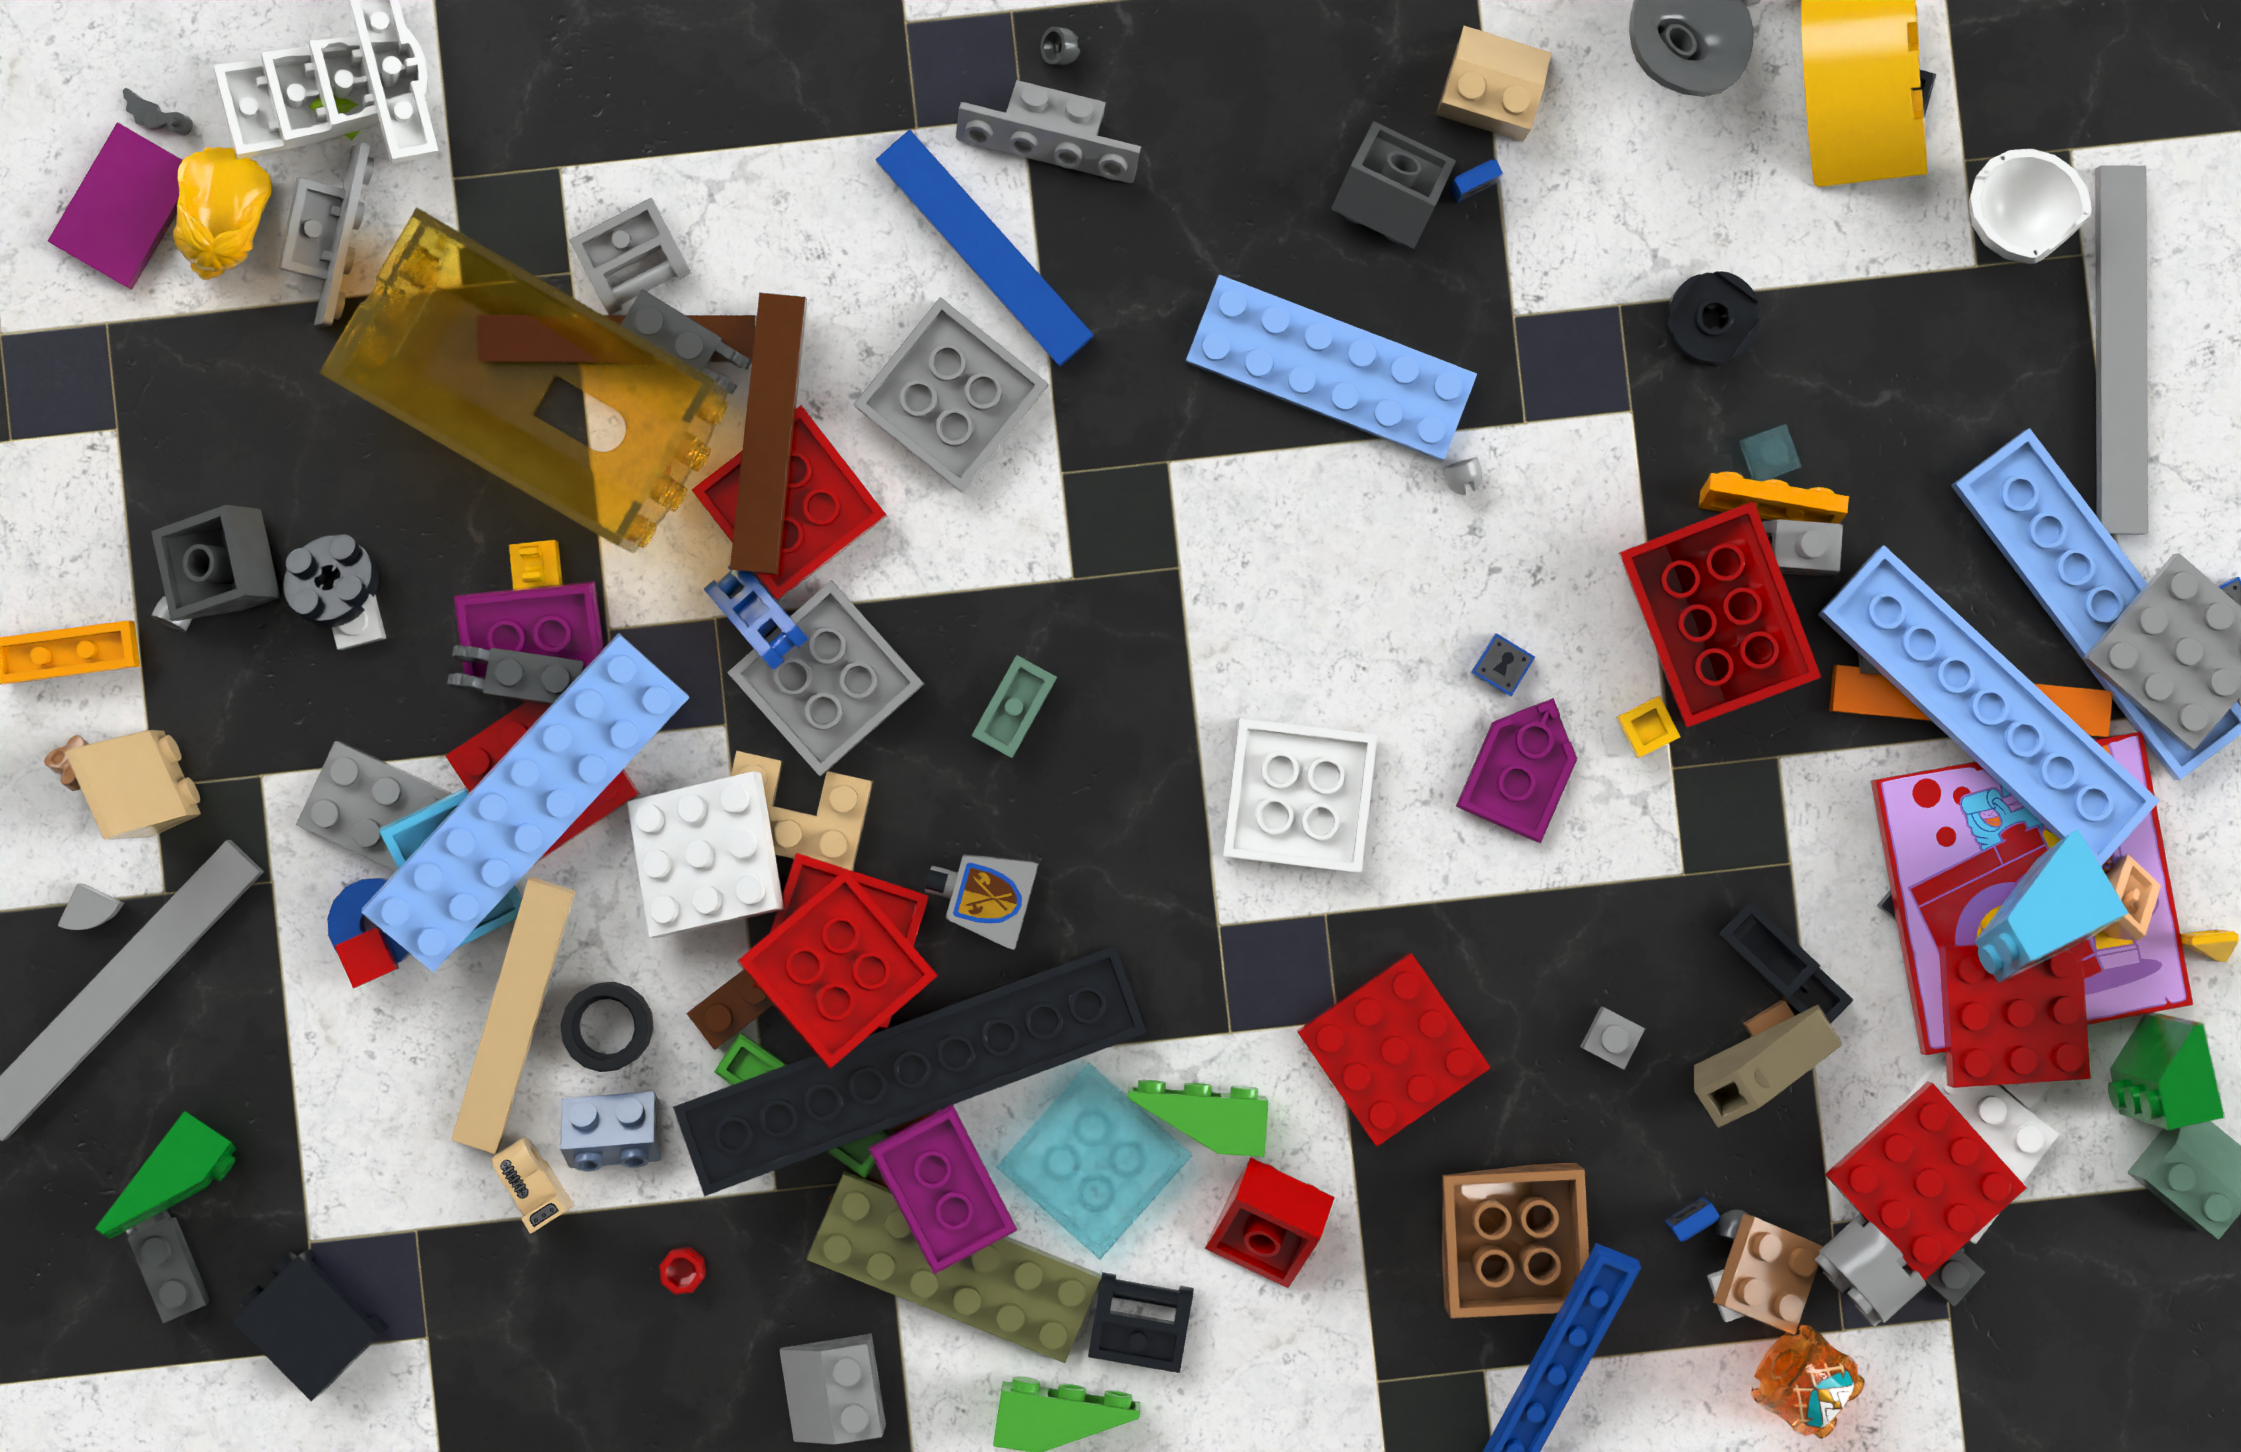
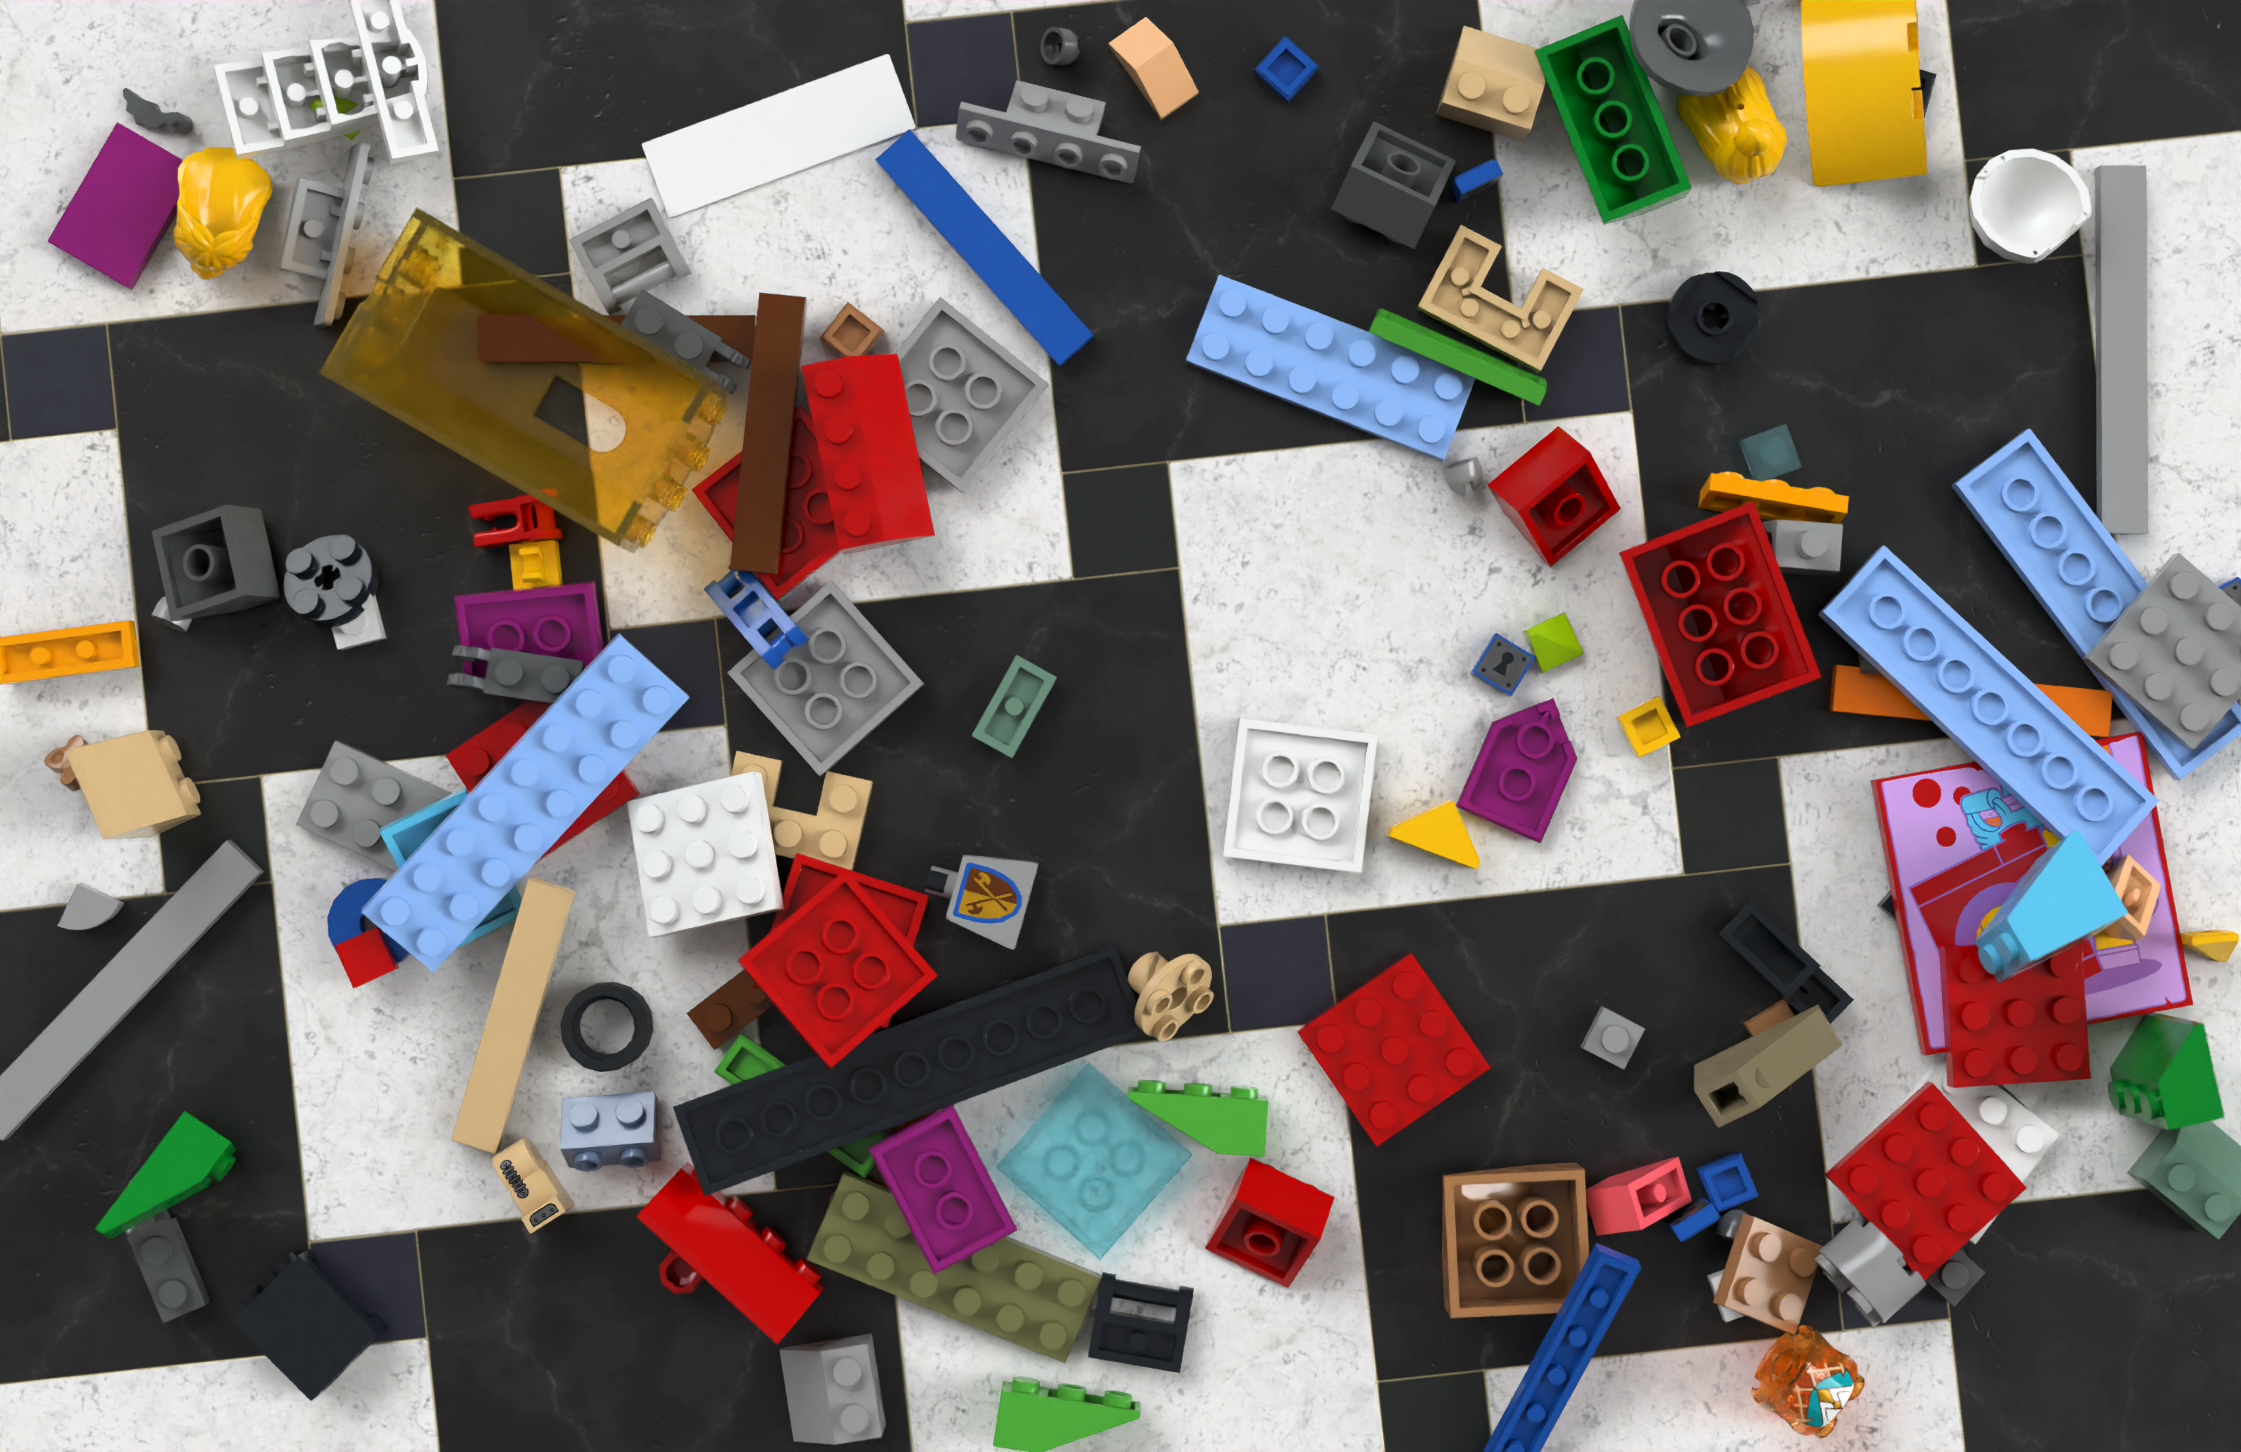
(533, 524): none -> red piece
(733, 1252): none -> red slope
(778, 135): none -> white sticker
(852, 333): none -> medium nougat tile
(868, 451): none -> red slope
(1154, 67): none -> light nougat slope
(1169, 992): none -> tan plate
(1286, 69): none -> blue tile
(1438, 832): none -> yellow slope
(1459, 356): none -> bright green tile
(1515, 332): none -> tan plate
(1553, 642): none -> lime slope
(1555, 495): none -> red slope
(1613, 122): none -> green slope
(1637, 1197): none -> coral slope
(1727, 1182): none -> blue tile
(1736, 129): none -> yellow hair

